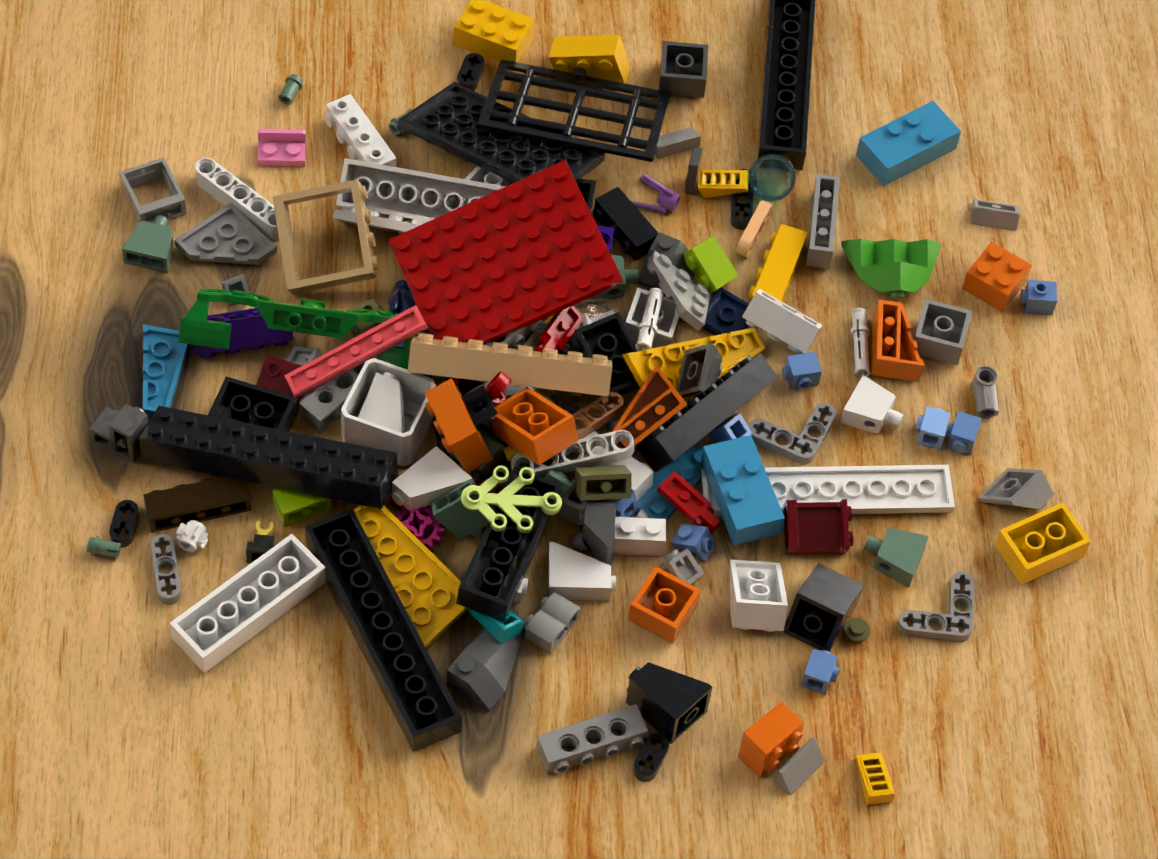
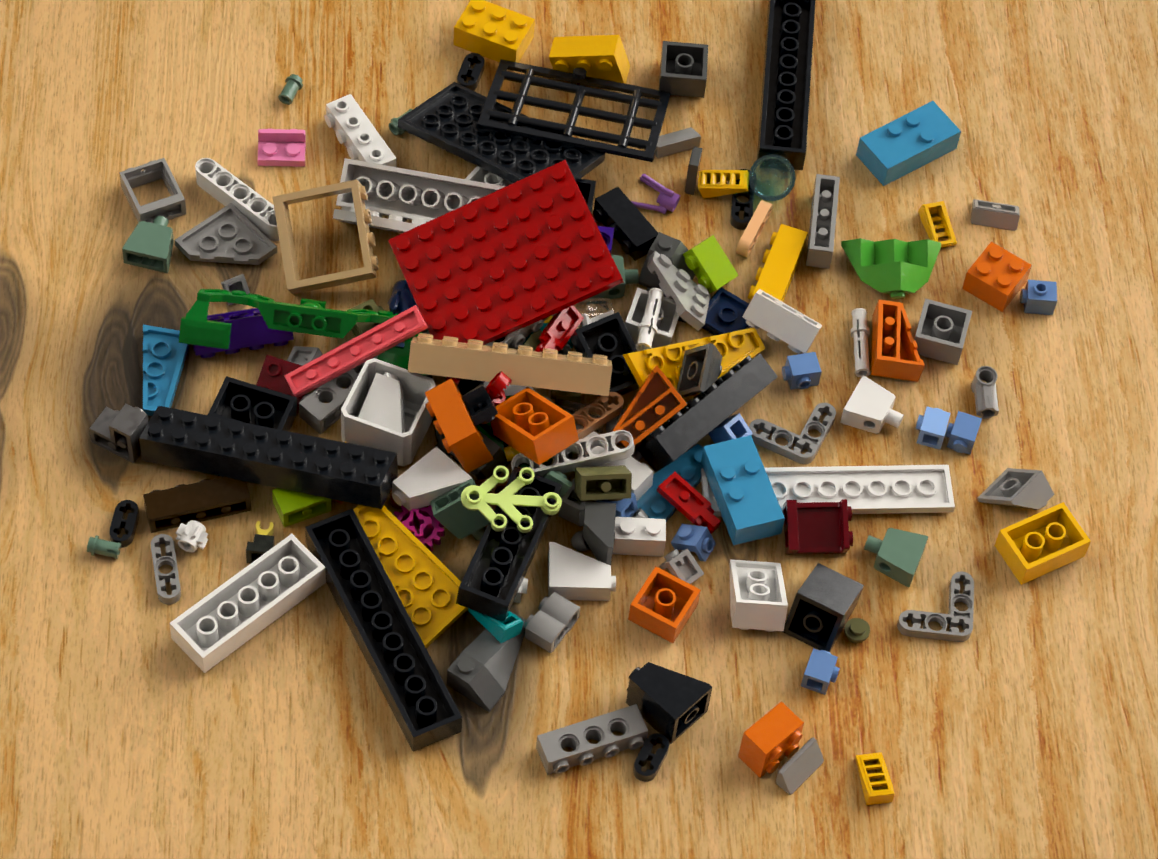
(938, 208): none -> yellow slope

